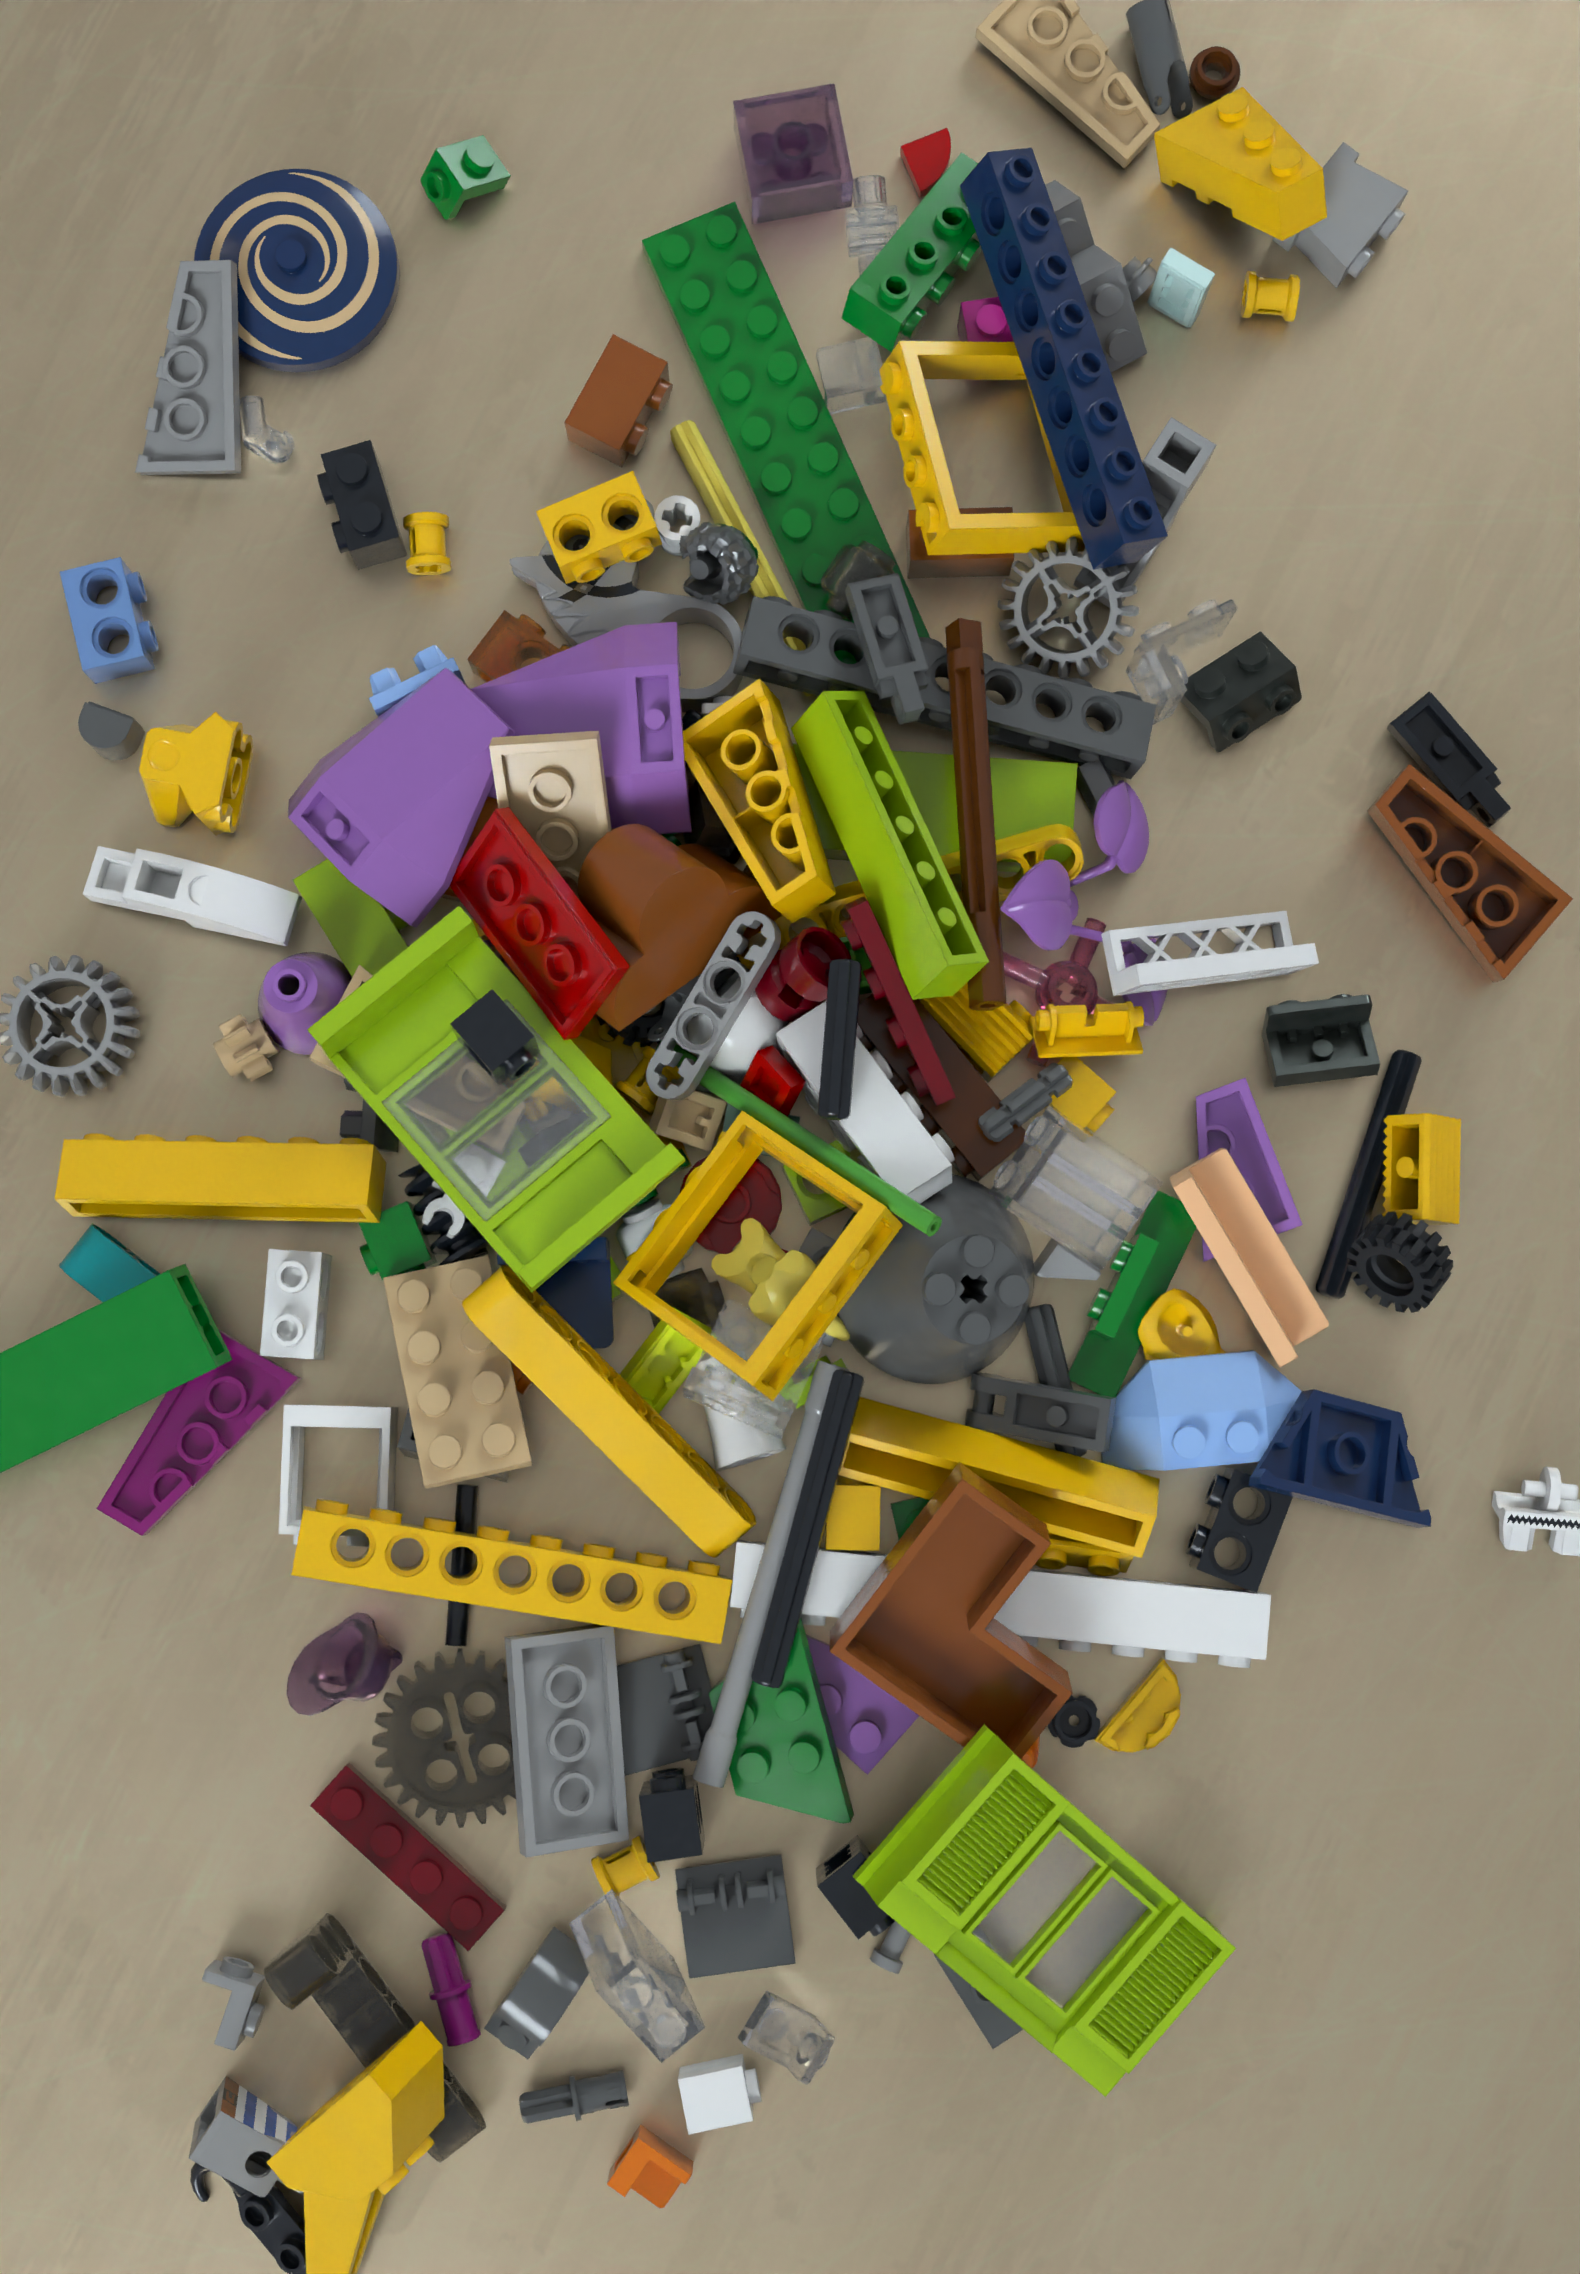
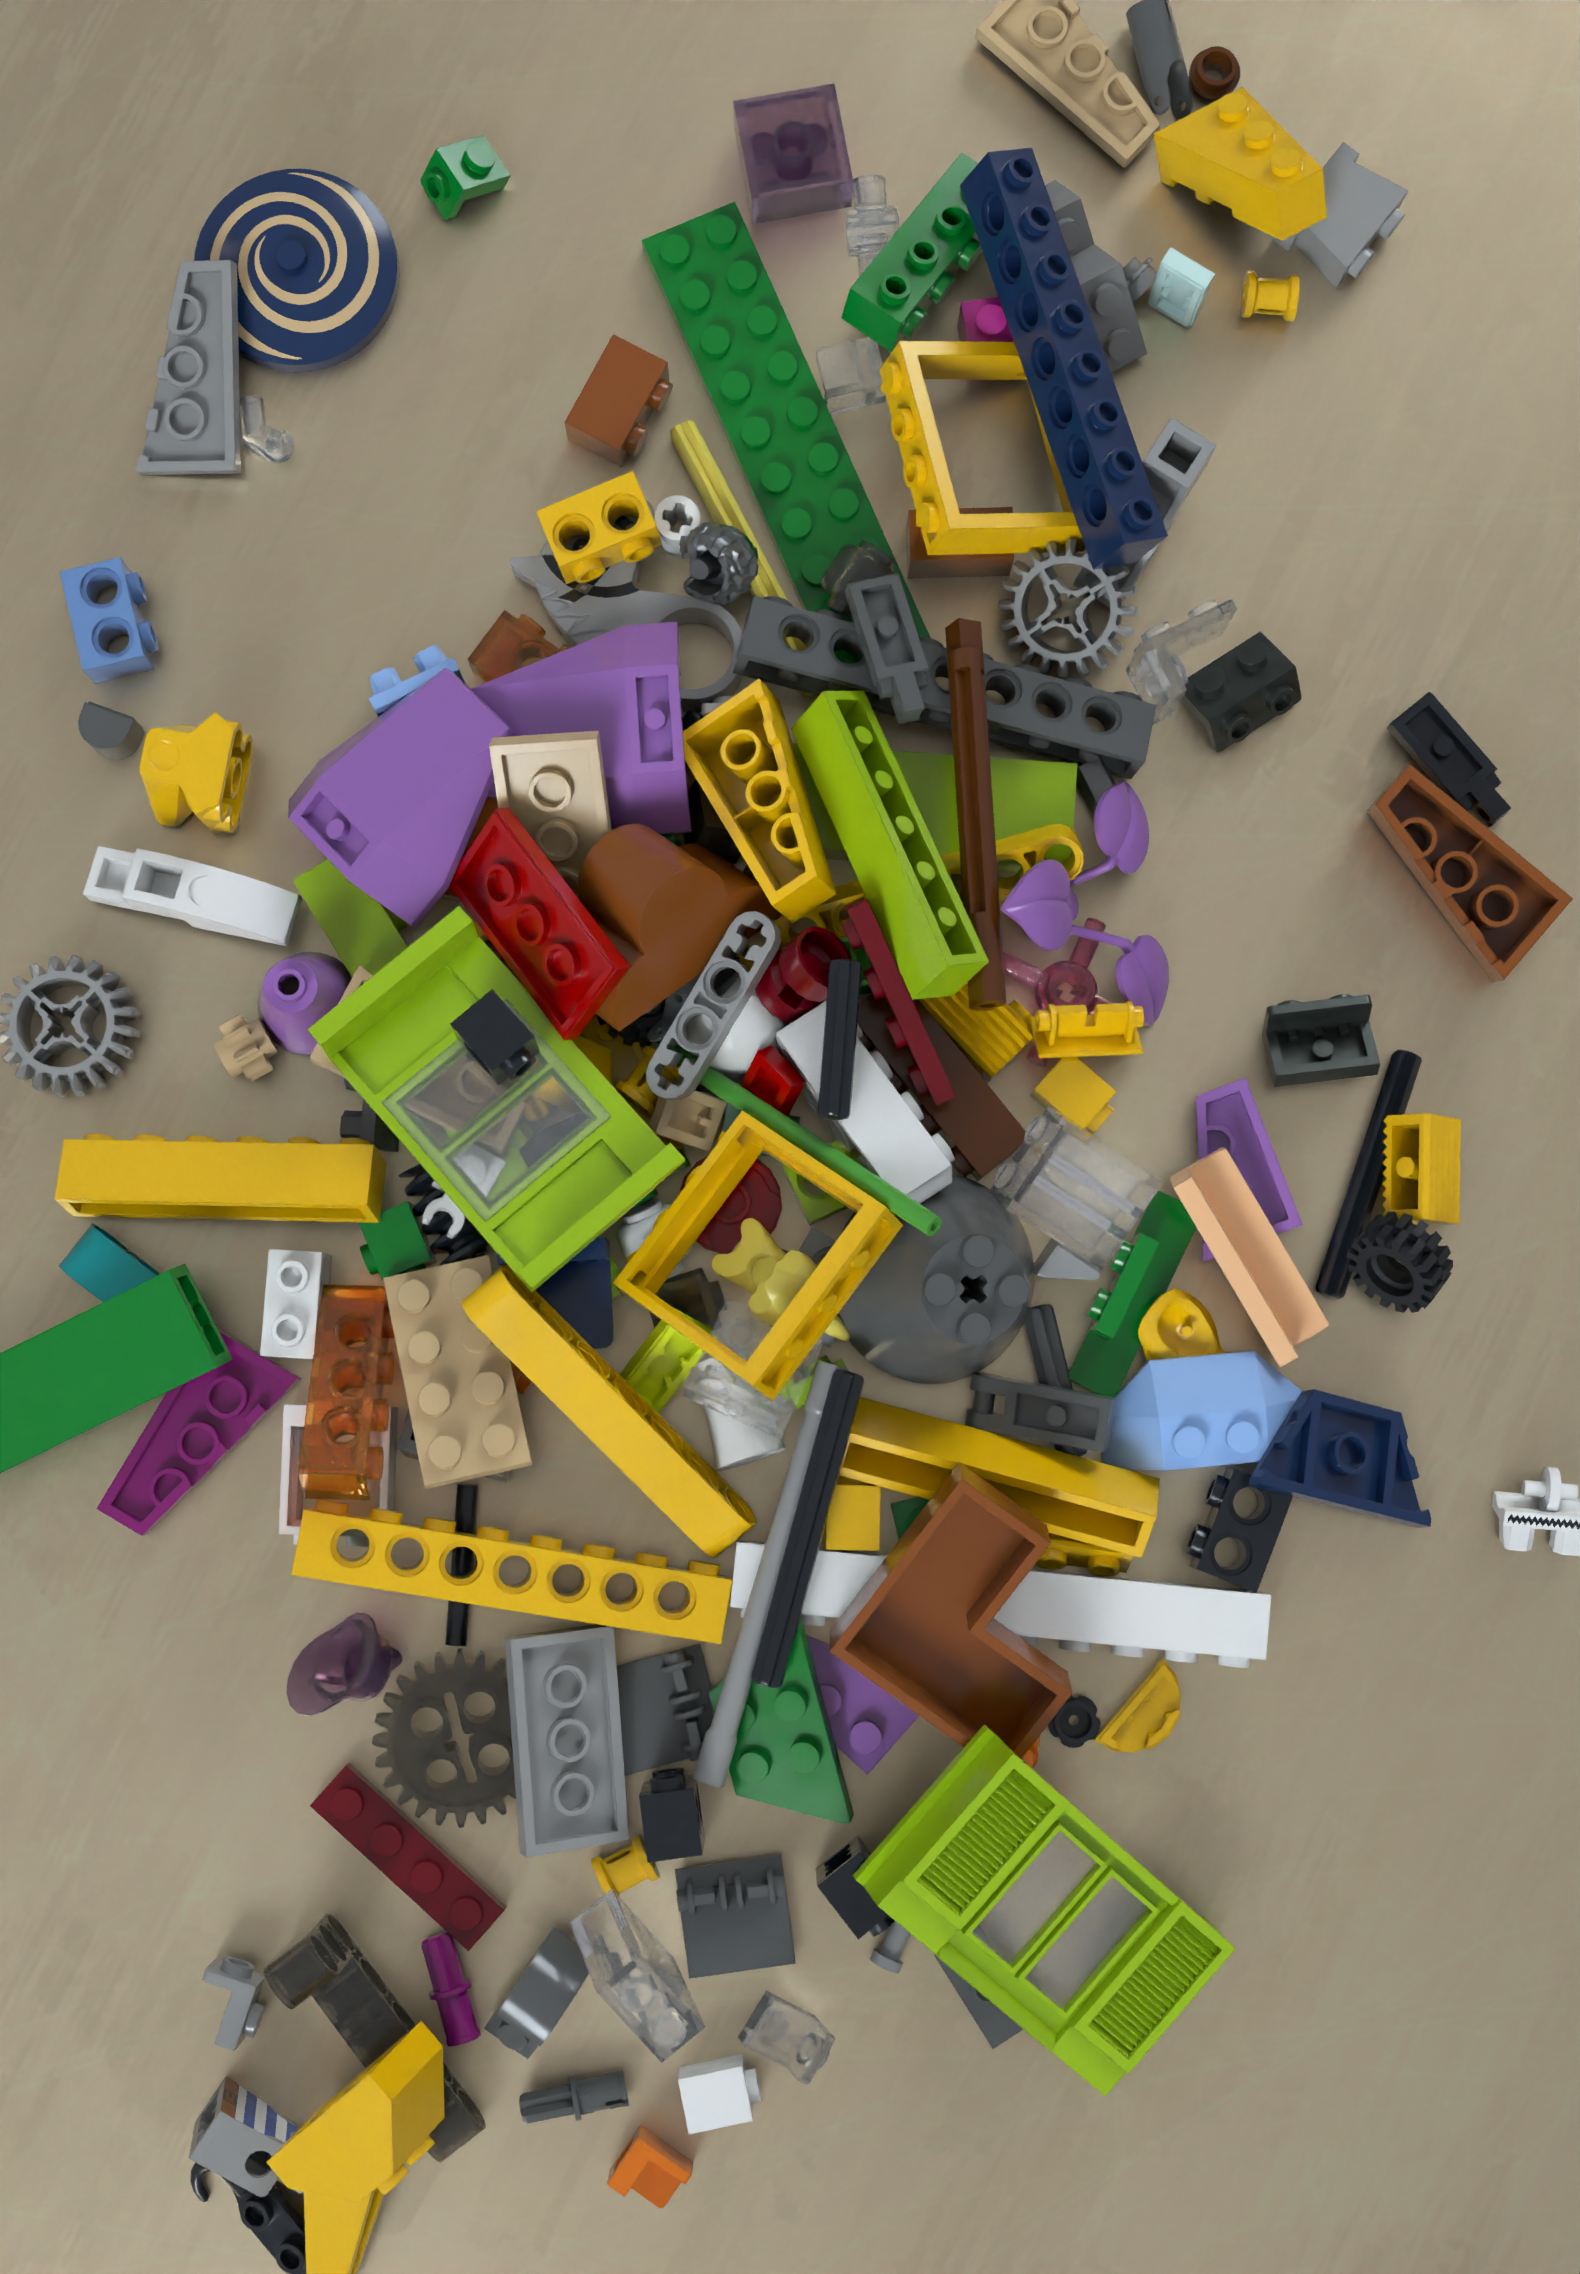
(347, 1468): none -> clear orange brick
(363, 504): black brick -> none
(427, 543): yellow bush -> none
(927, 160): red tile -> none
(1025, 1102): dark grey axle -> none
(1203, 963): white fence -> none

